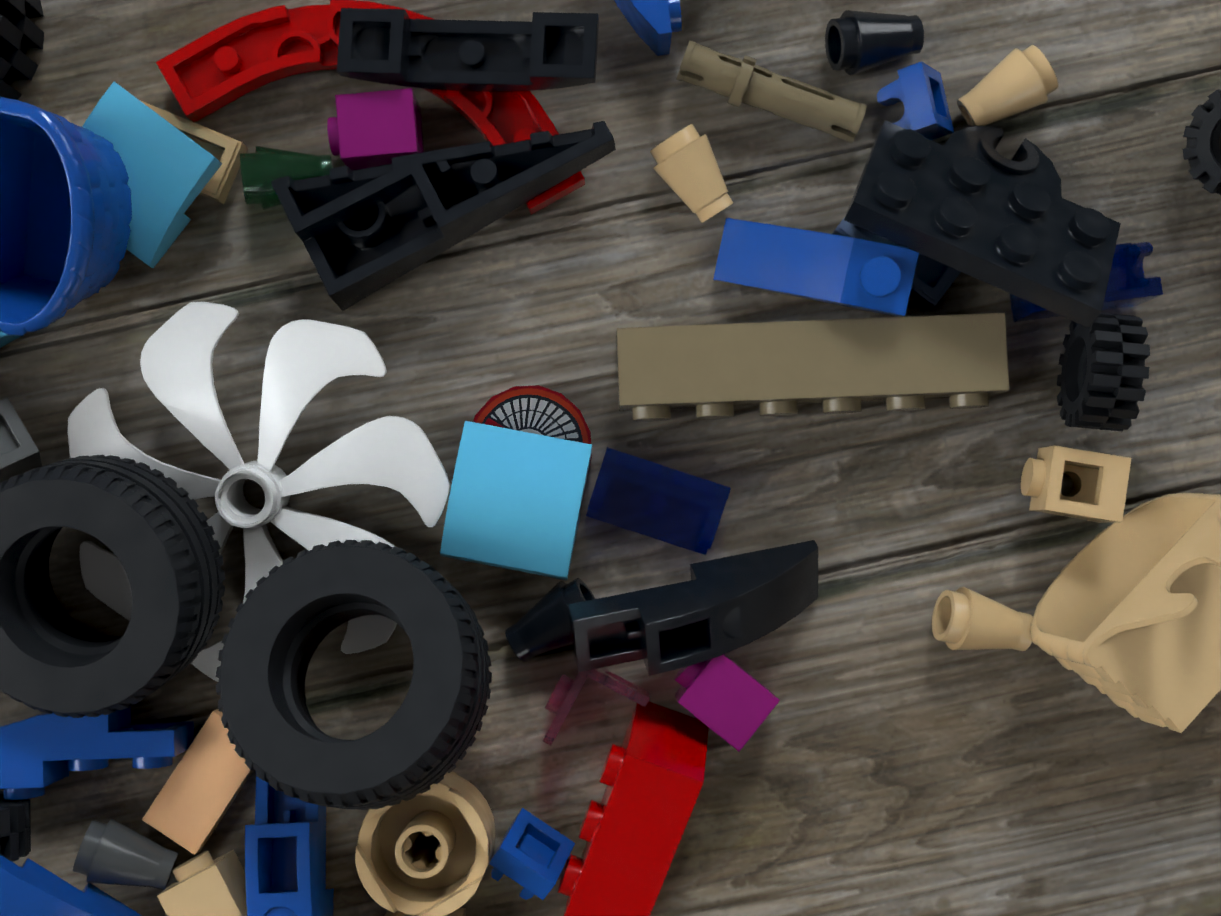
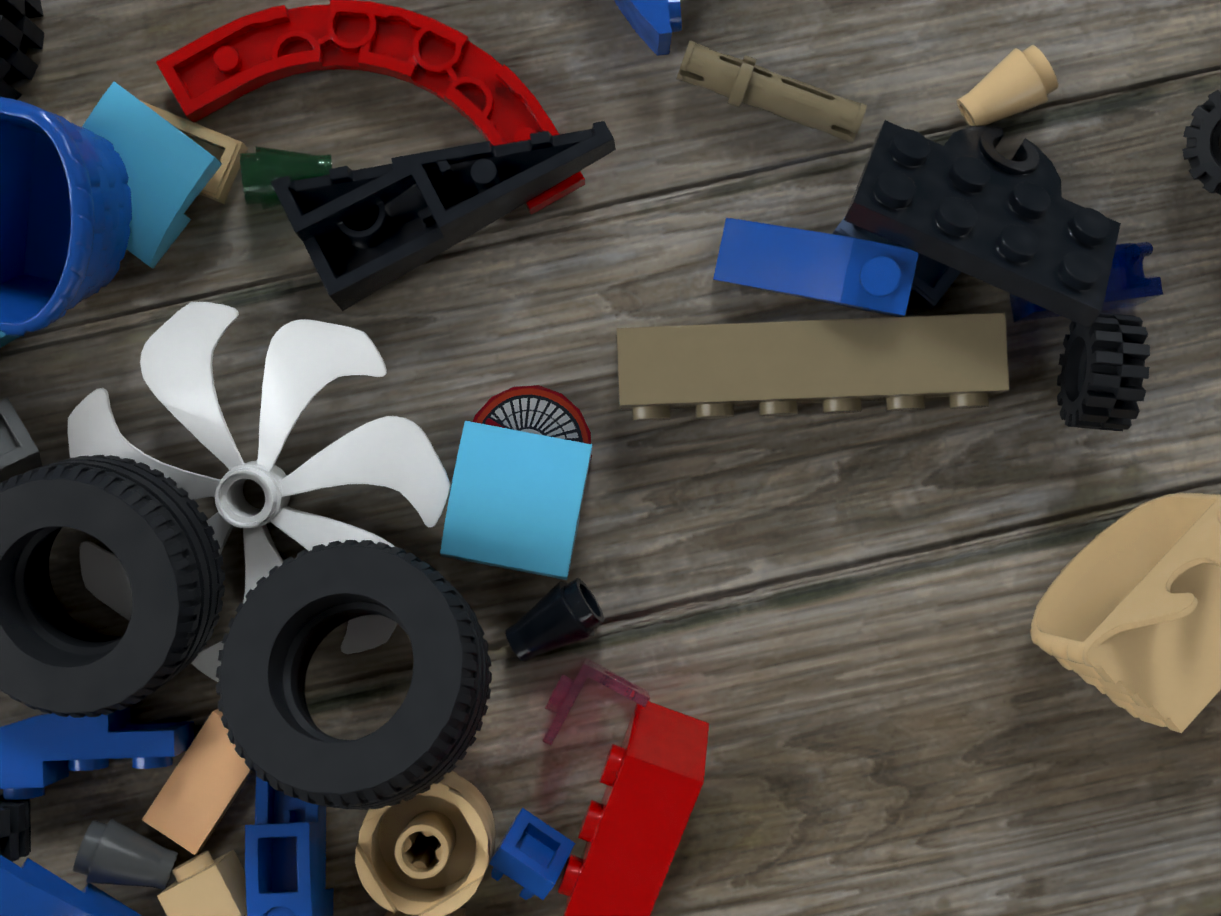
(375, 127): magenta brick -> none
(468, 54): black slope -> none
(657, 501): clear blue hinge -> none
(692, 172): tan cone -> none
(698, 619): black slope -> none
(725, 698): magenta brick -> none
(871, 39): black cone -> none
(923, 100): blue tile -> none
(978, 623): tan cone -> none
(1097, 479): tan brick -> none

